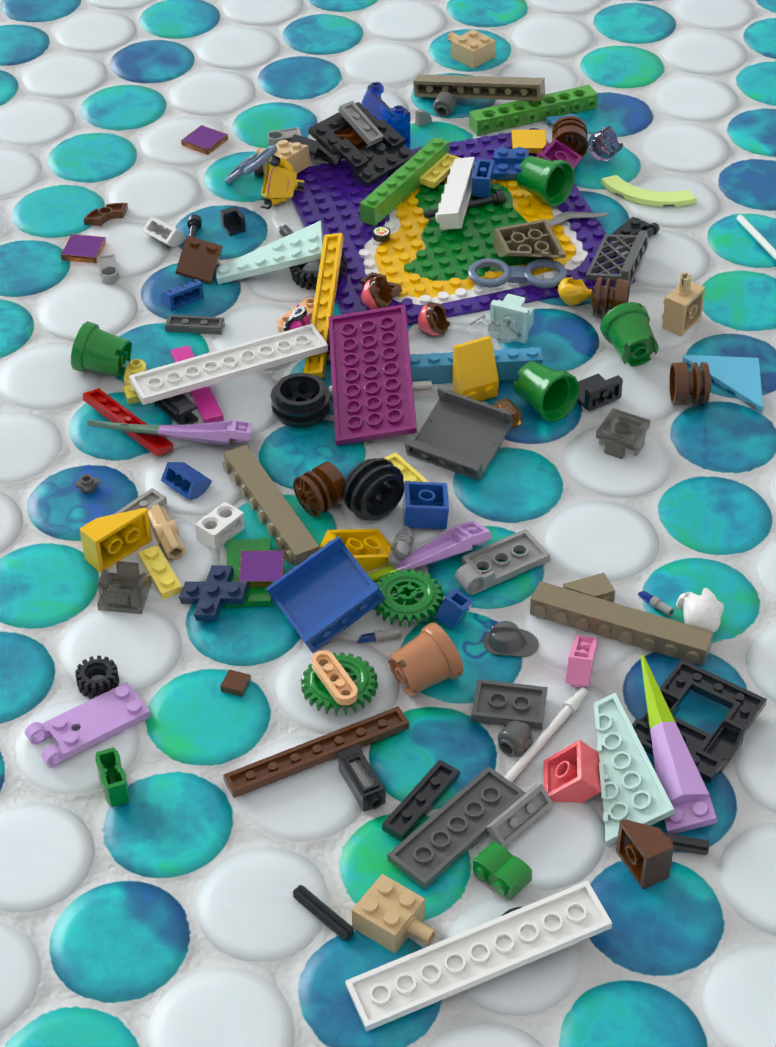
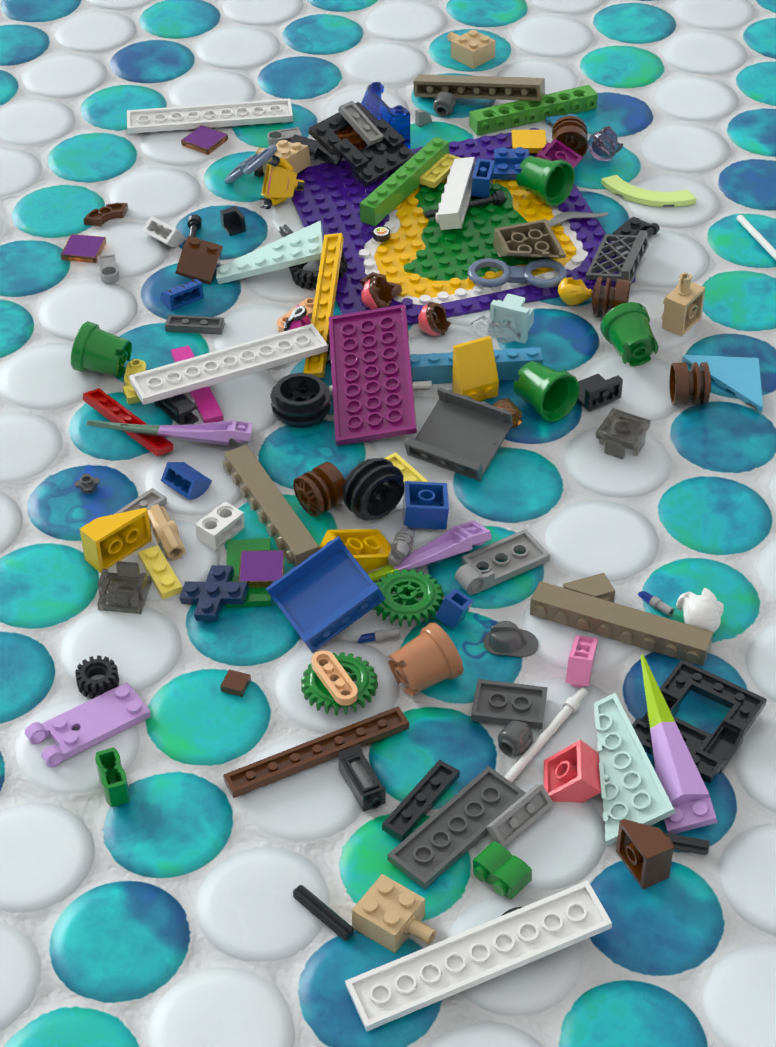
(209, 115): none -> white plate

